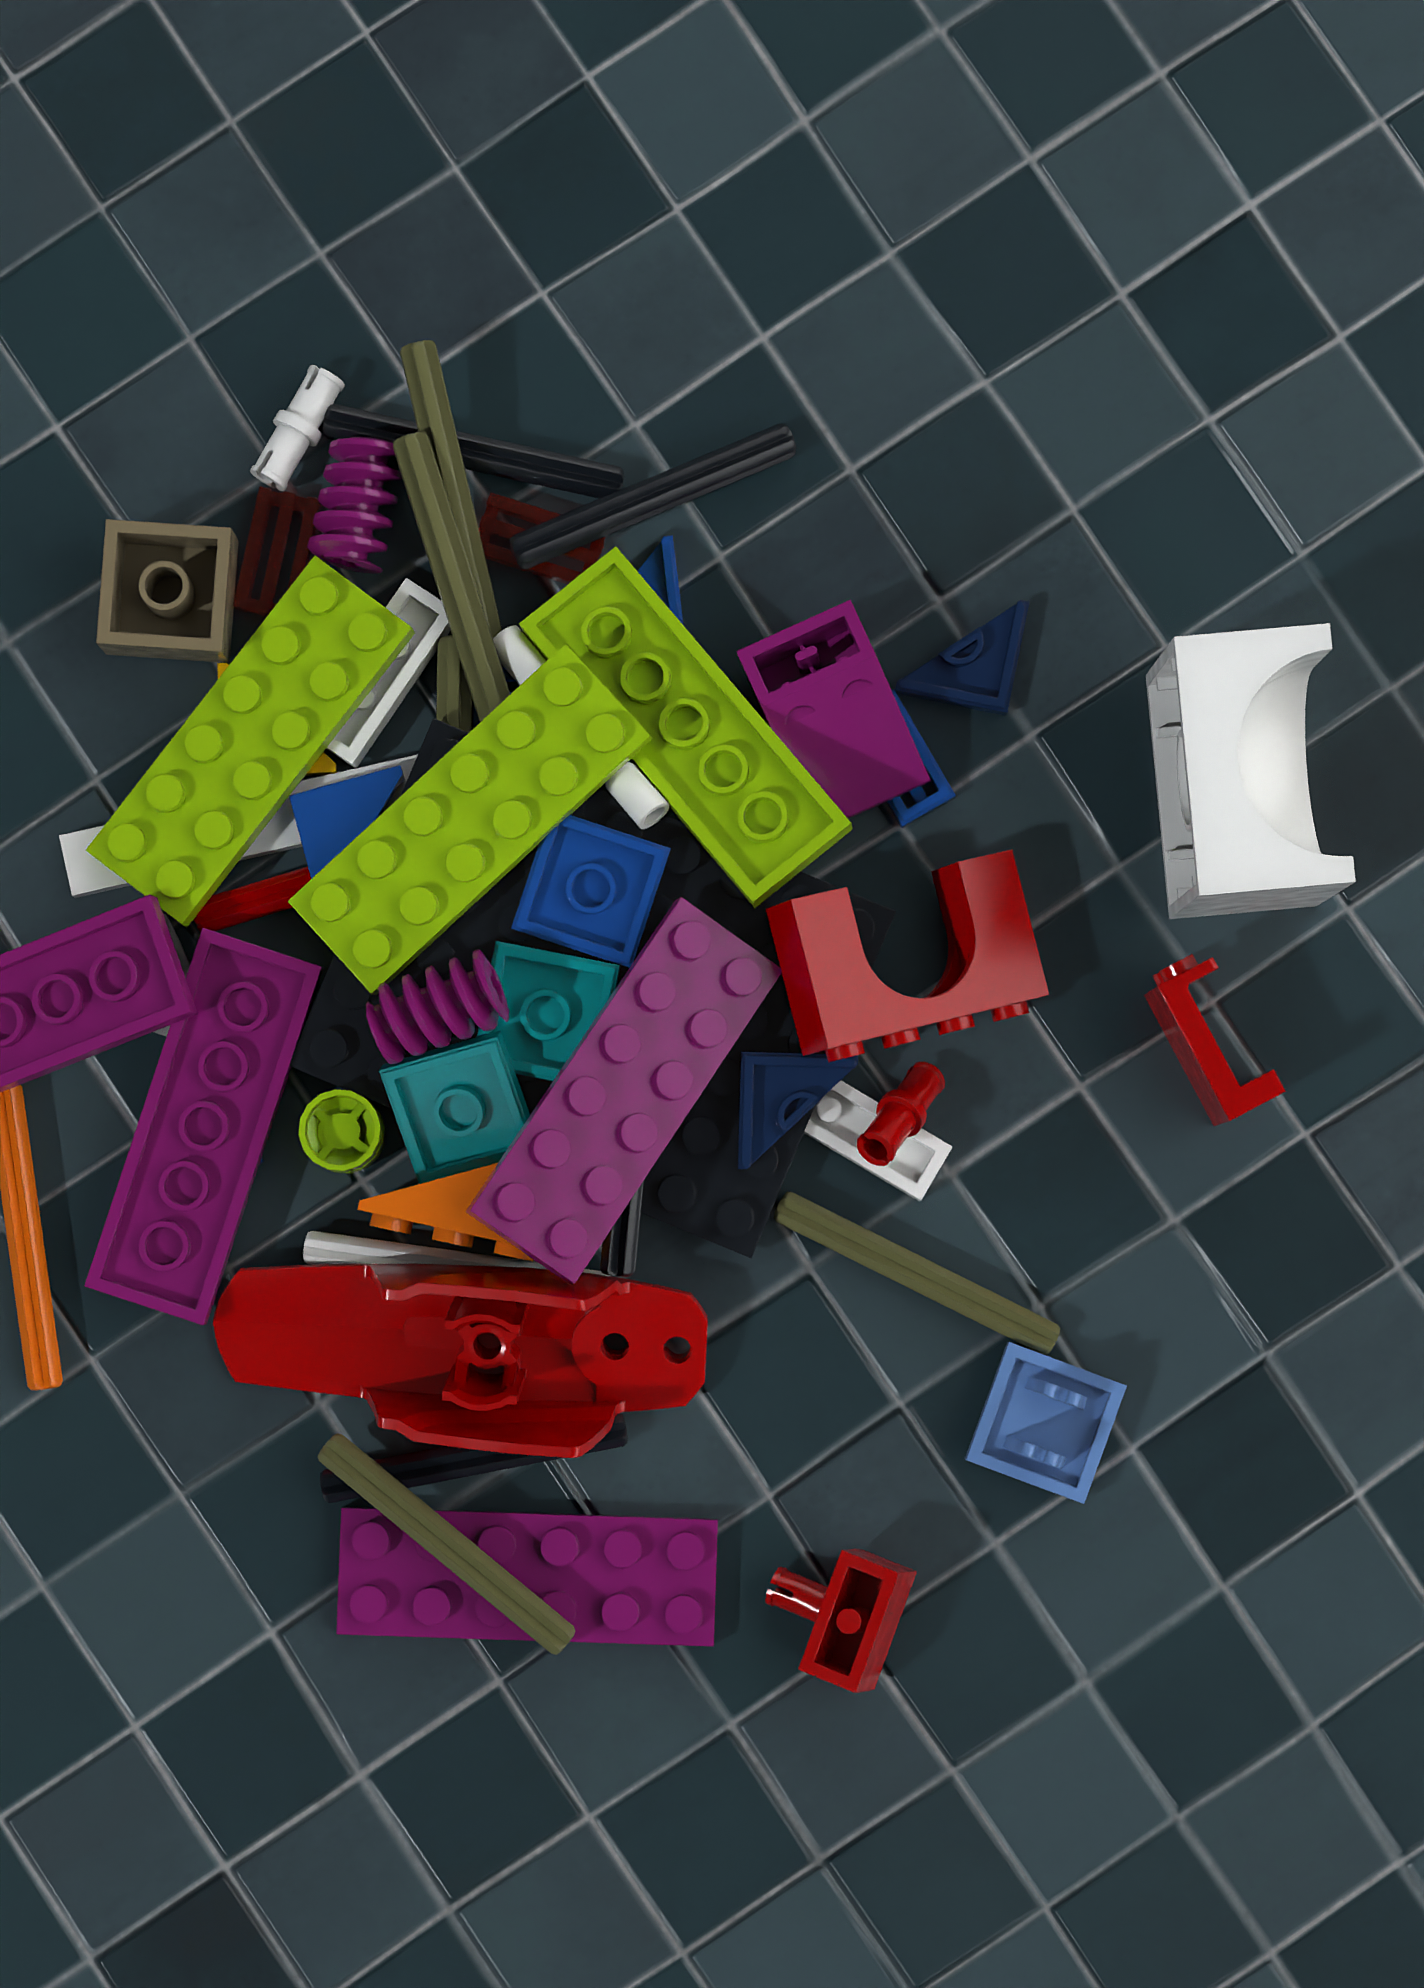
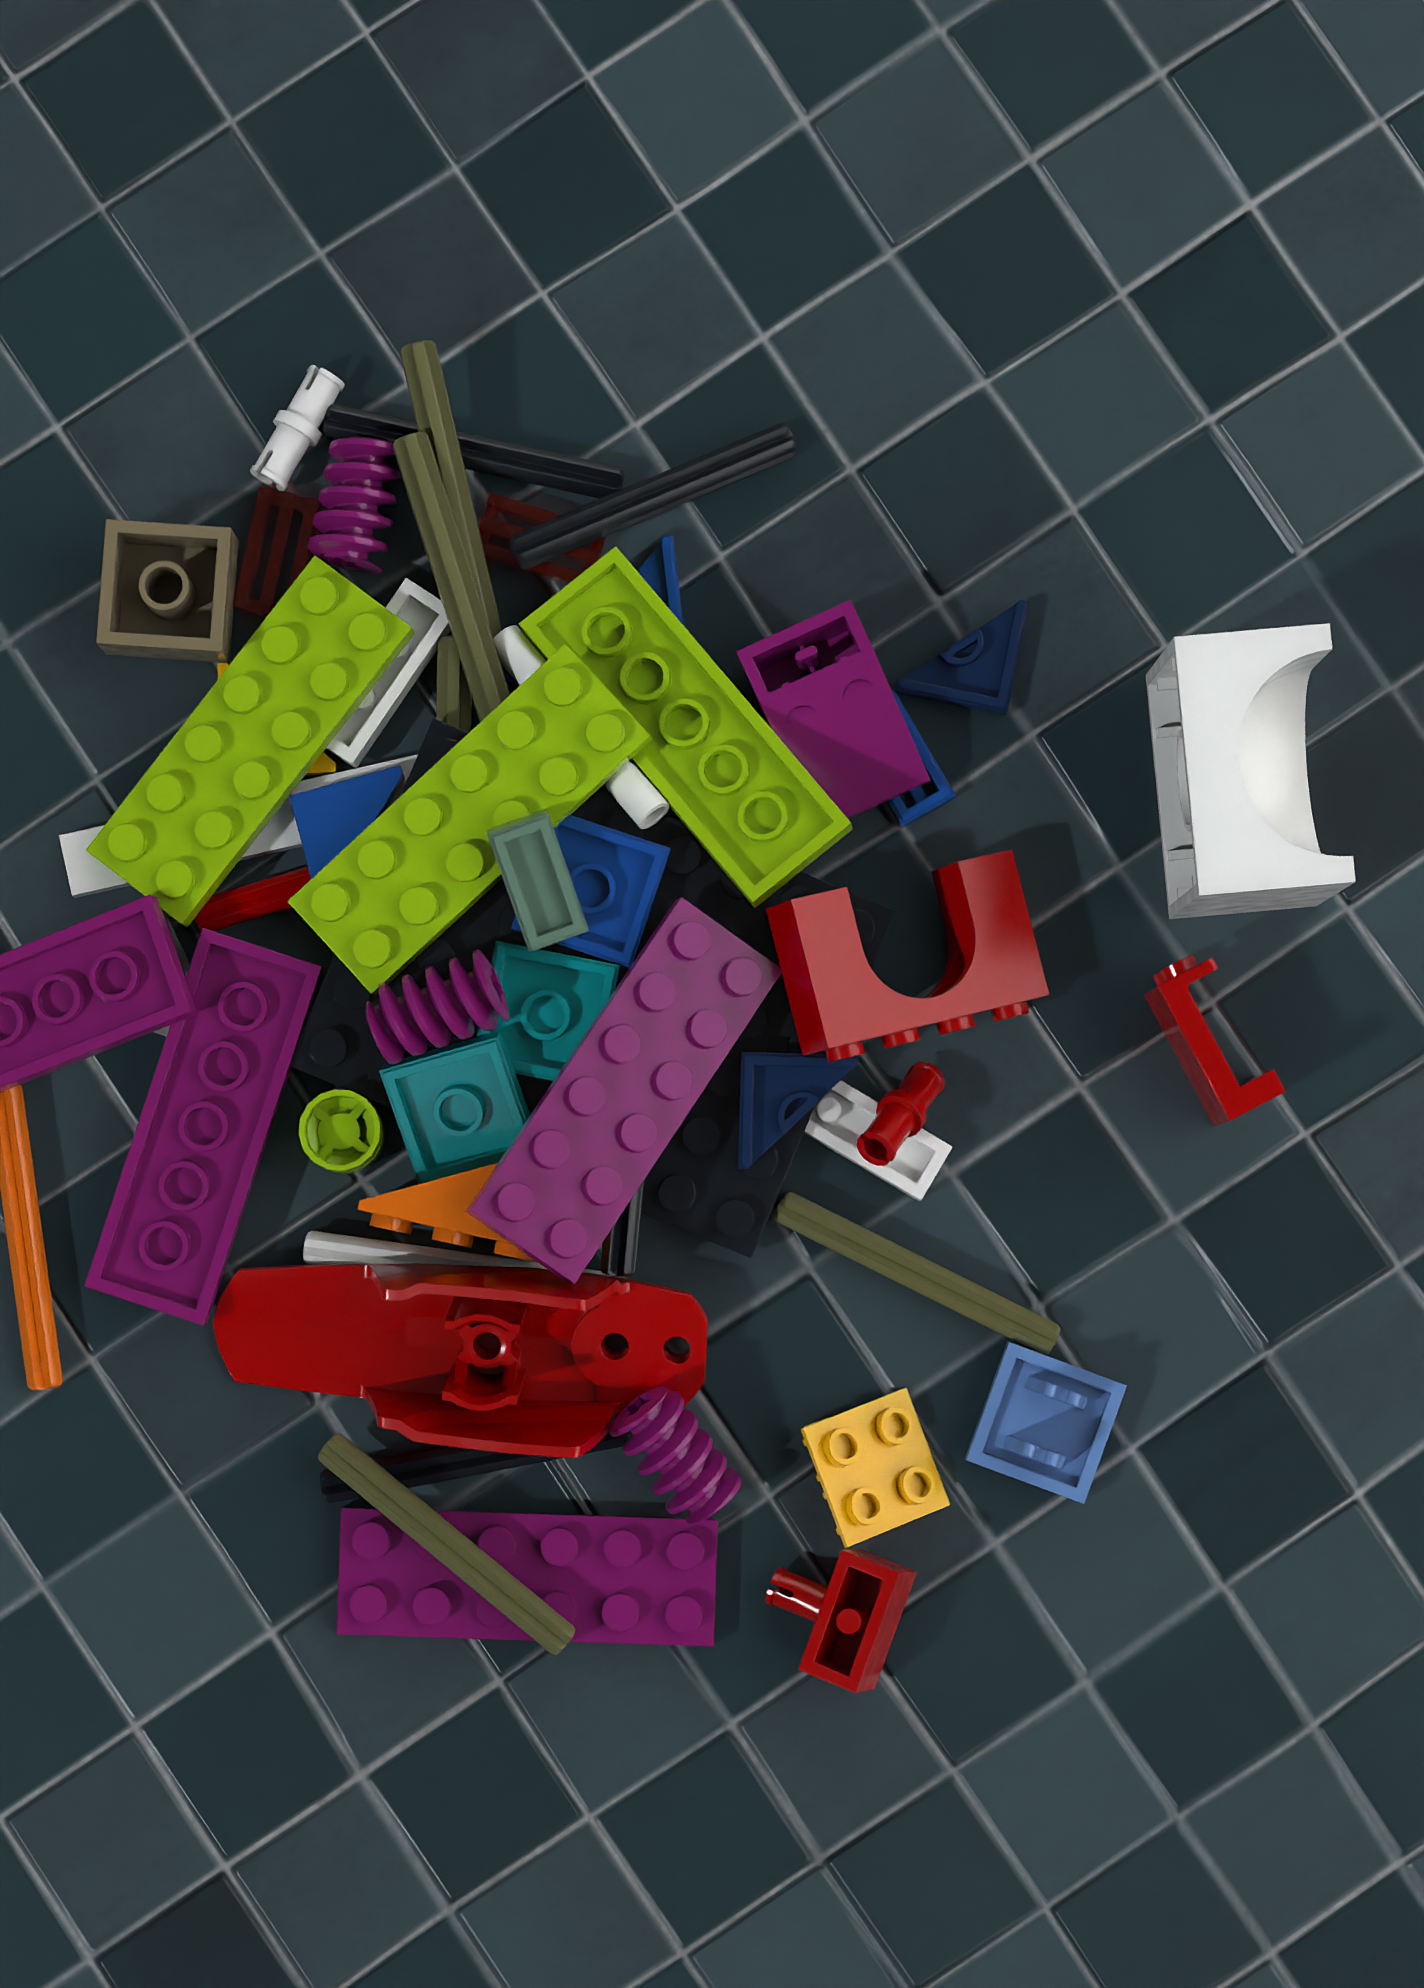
(537, 880): none -> sand green tile
(678, 1451): none -> magenta piece
(875, 1467): none -> yellow hinge

